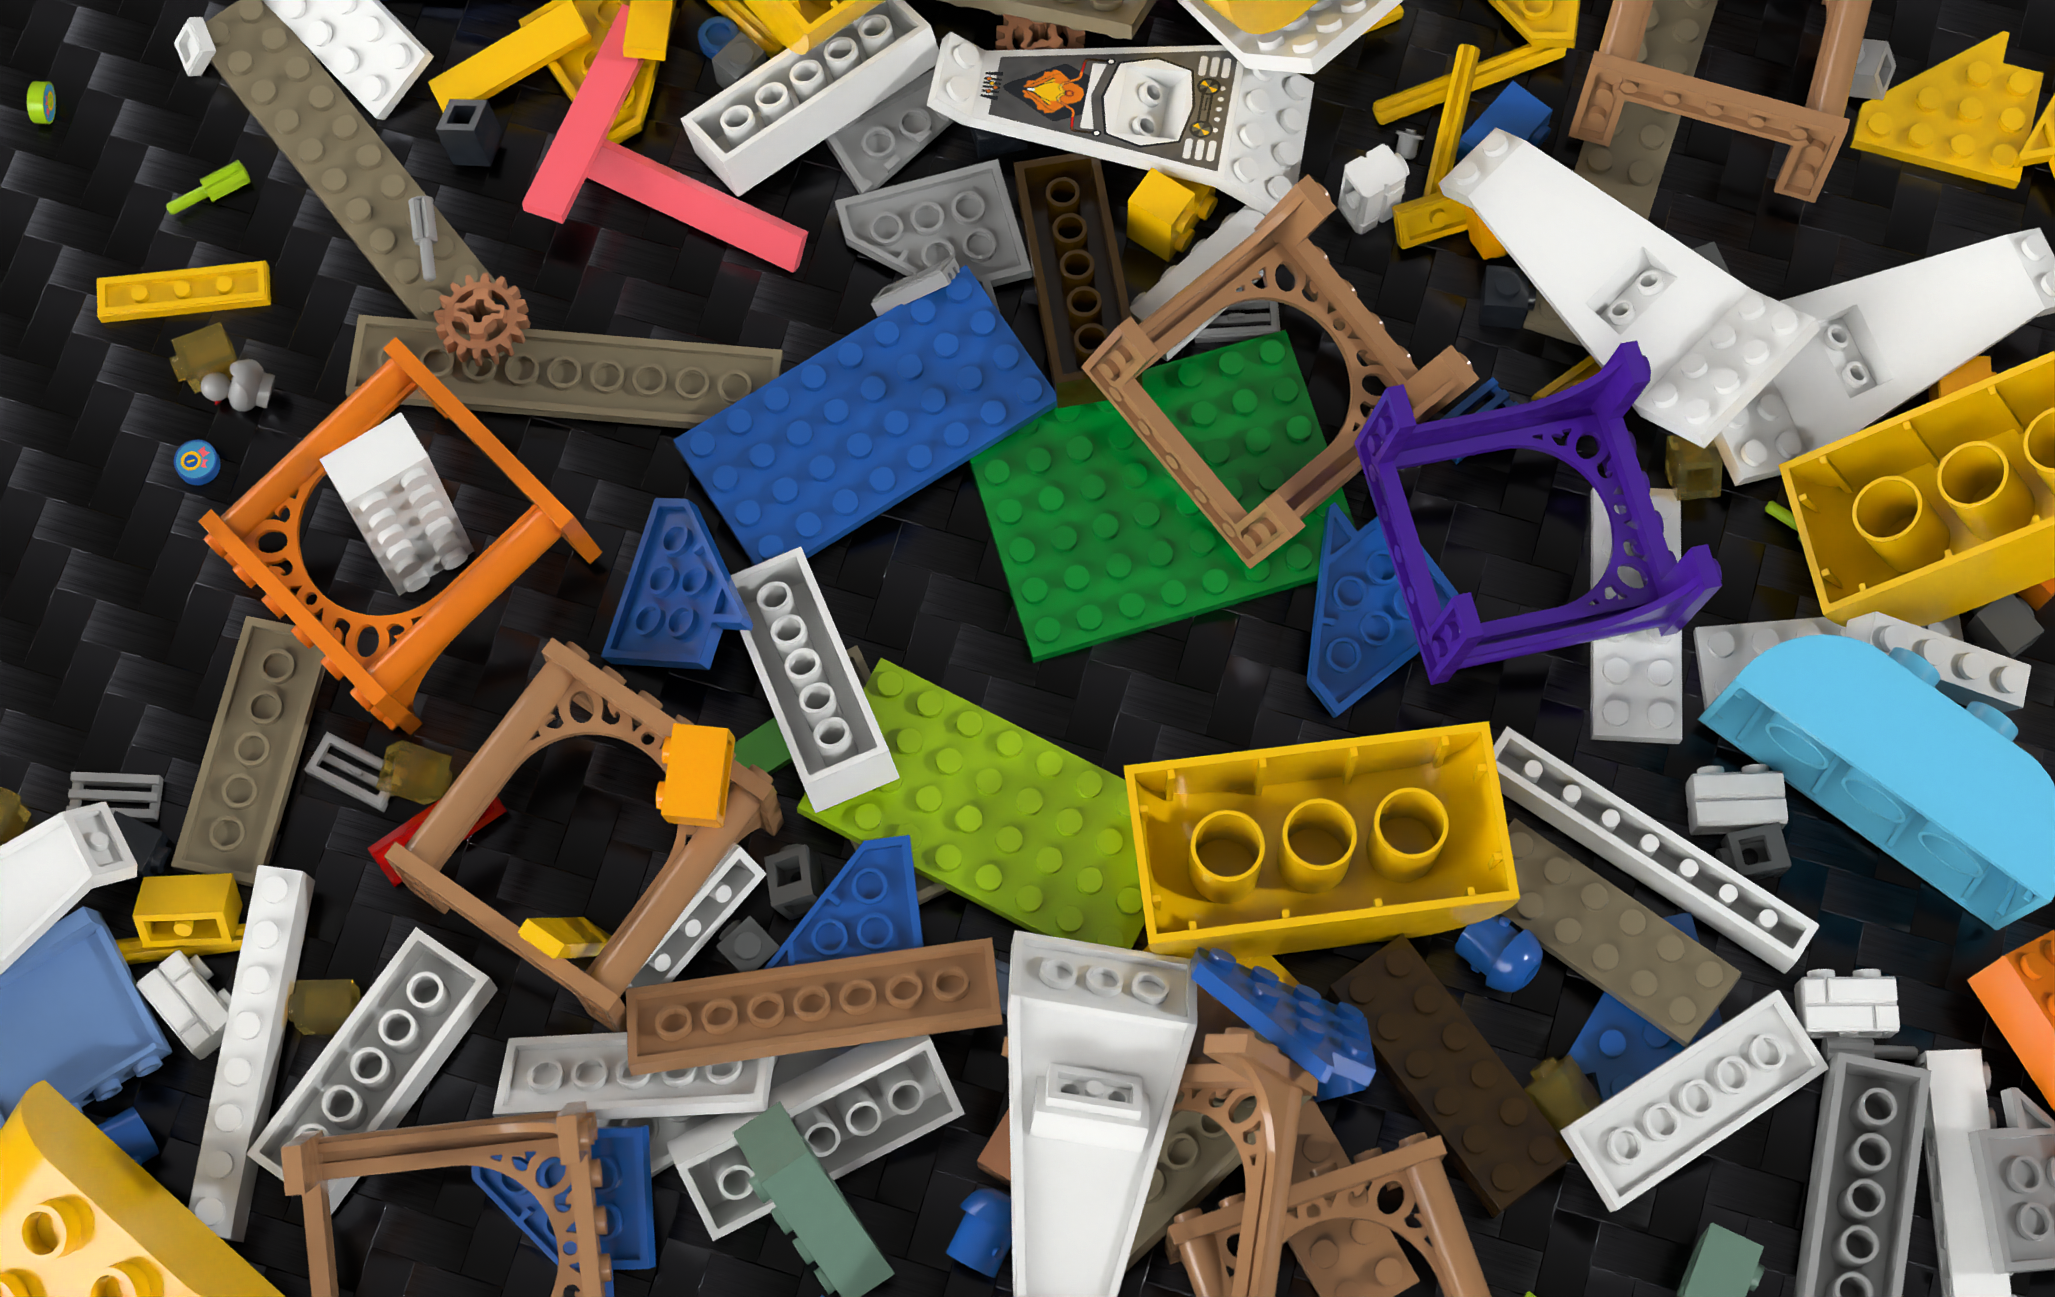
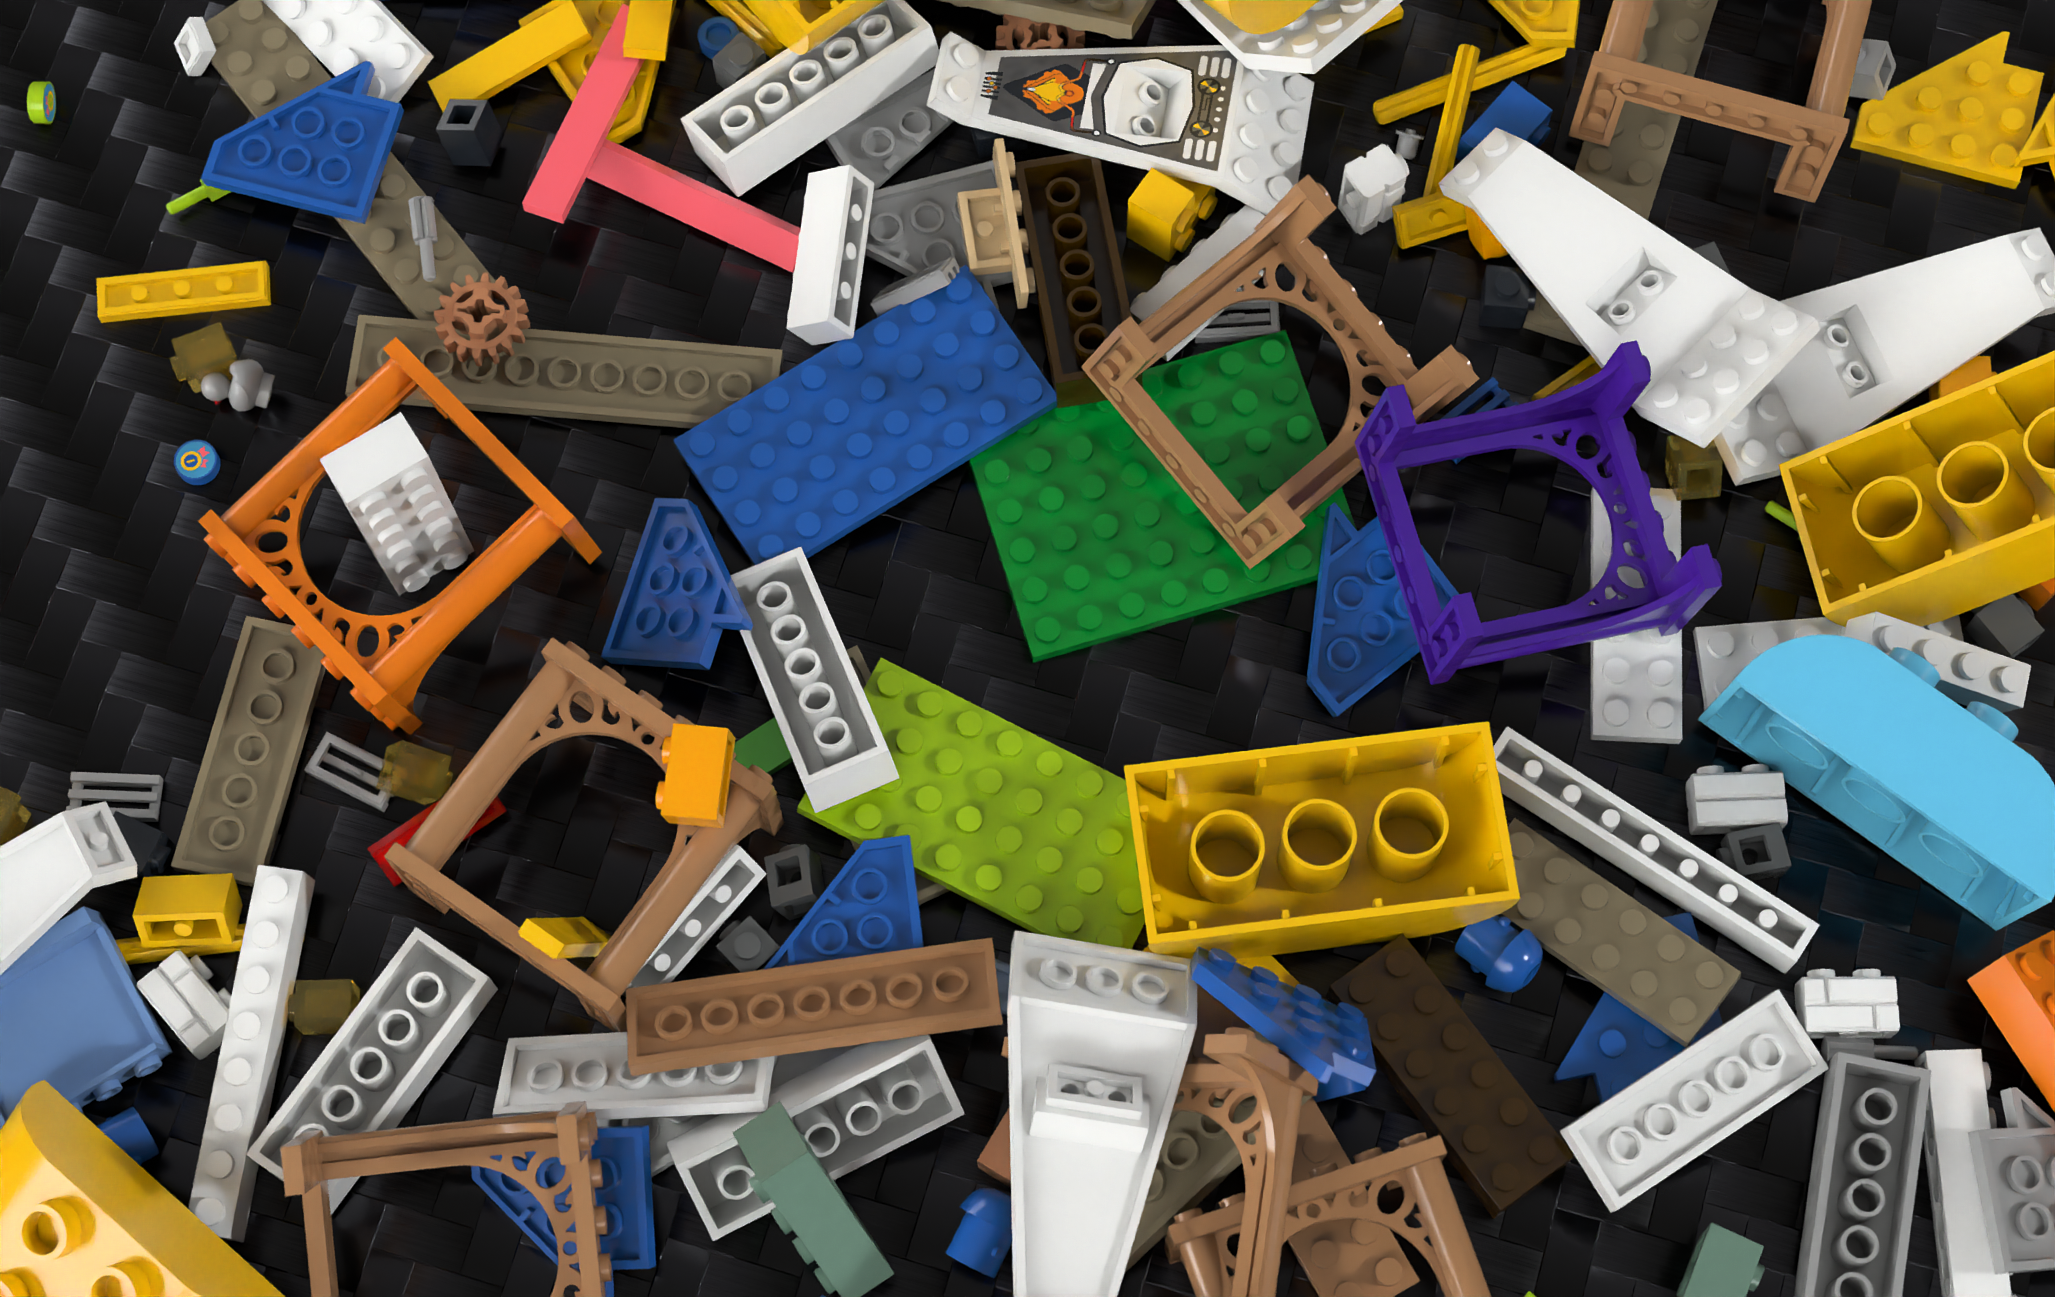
(314, 150): none -> blue wing
(830, 255): none -> white brick
(991, 227): none -> tan bracket
(1561, 1091): clear yellow brick -> none

